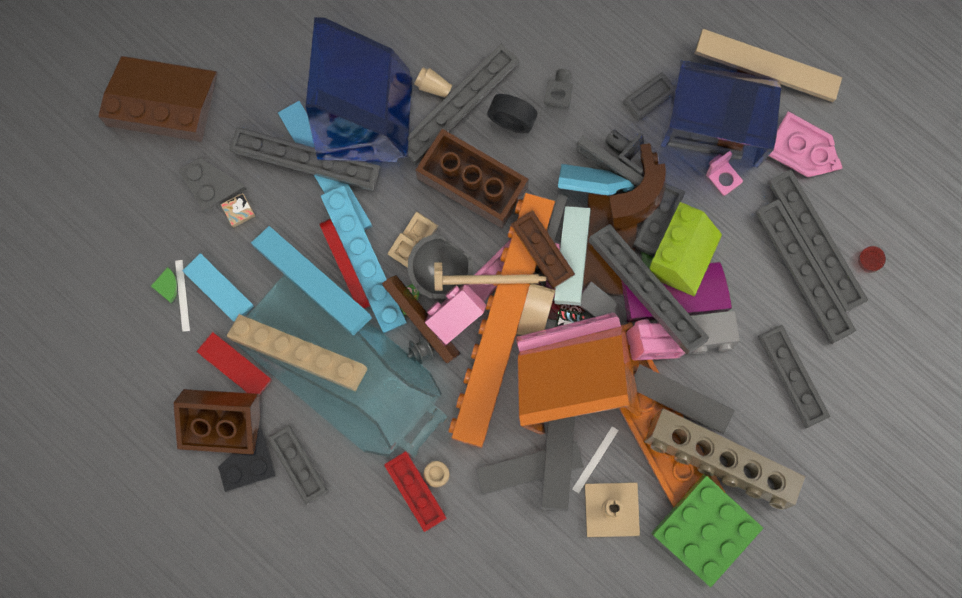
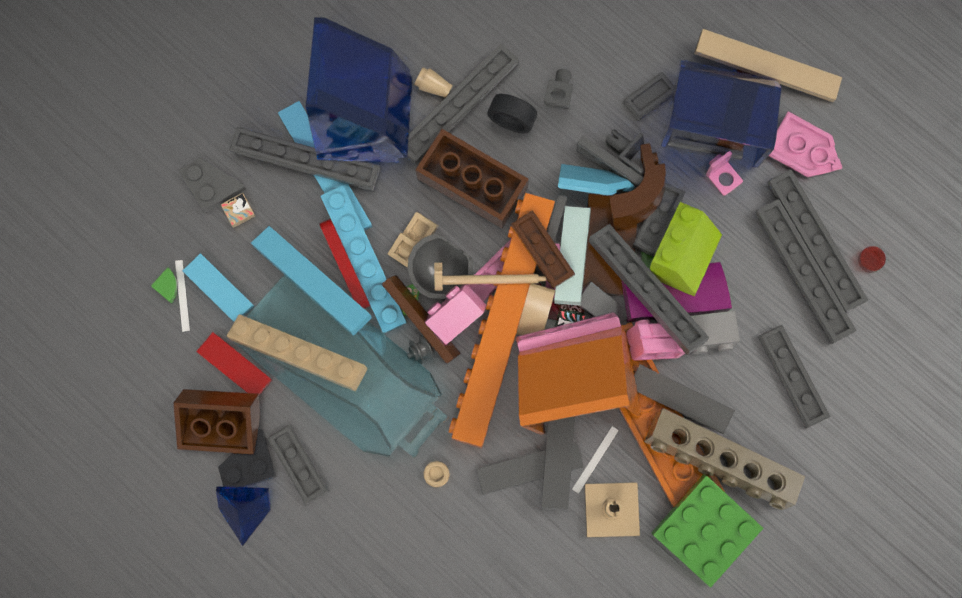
(158, 98): reddish brown slope -> none
(243, 508): none -> clear blue slope
(415, 491): red plate -> none

